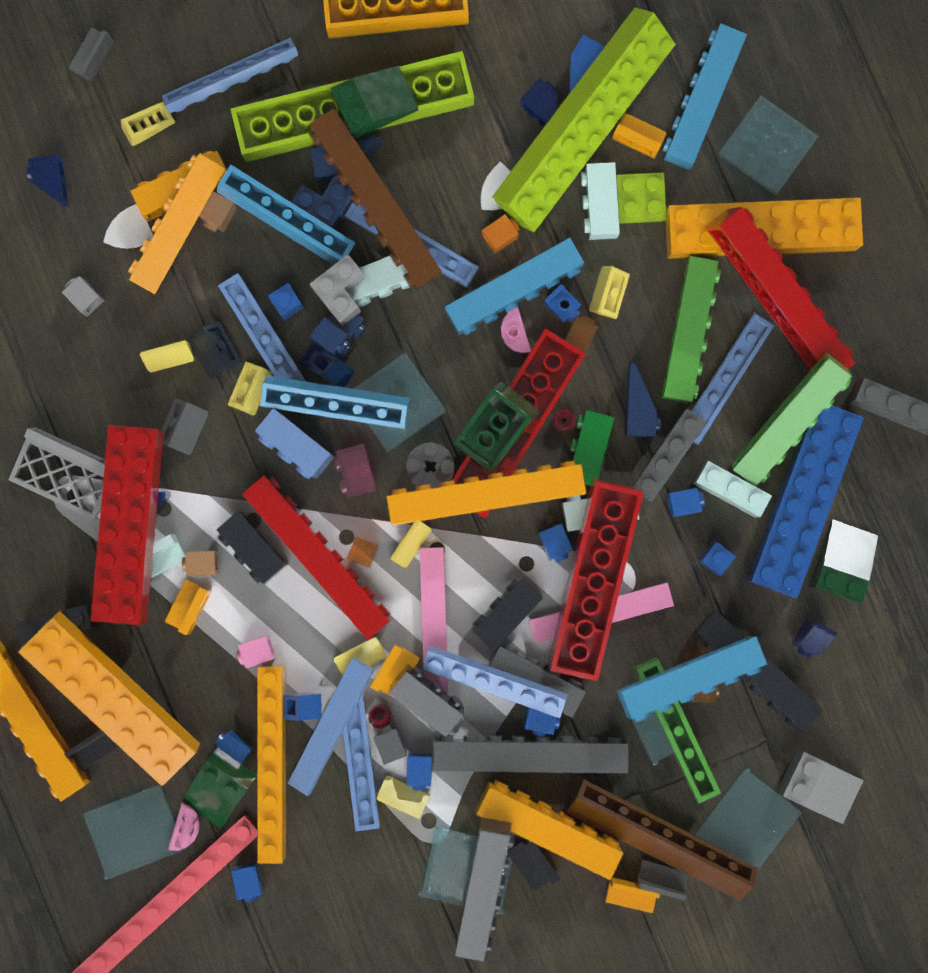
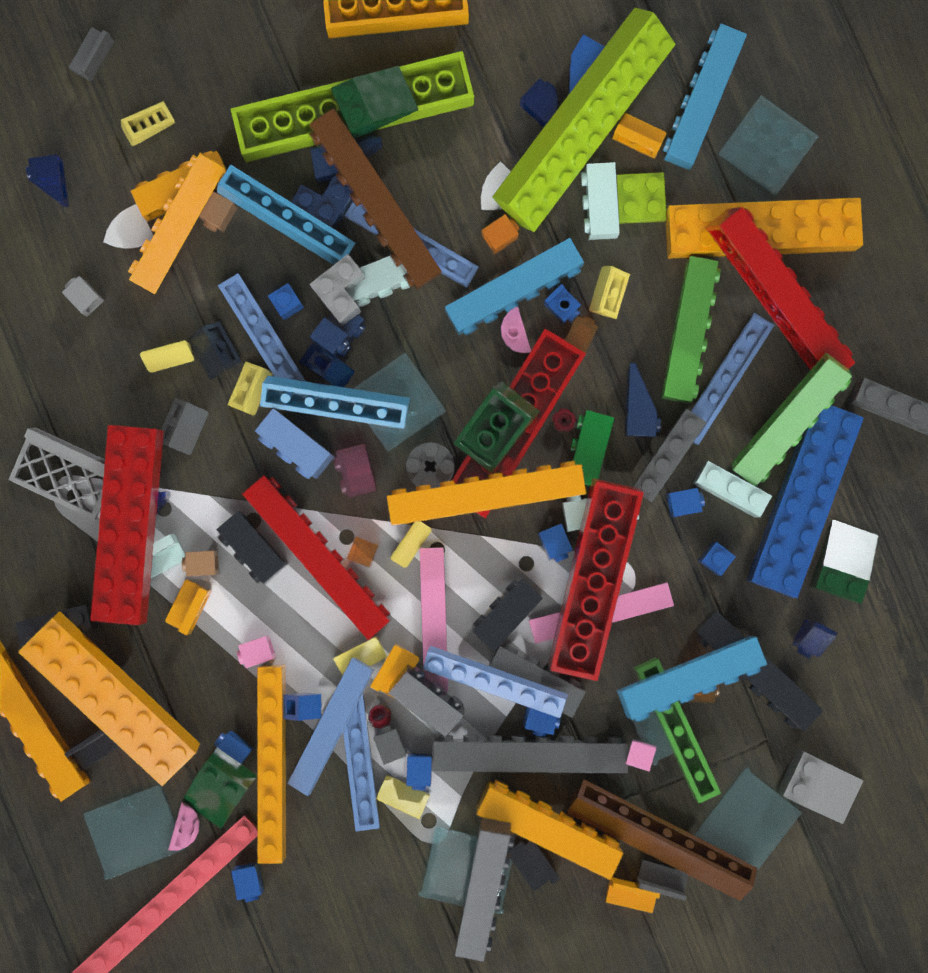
(224, 78): medium blue plate -> none
(641, 755): none -> bright pink tile

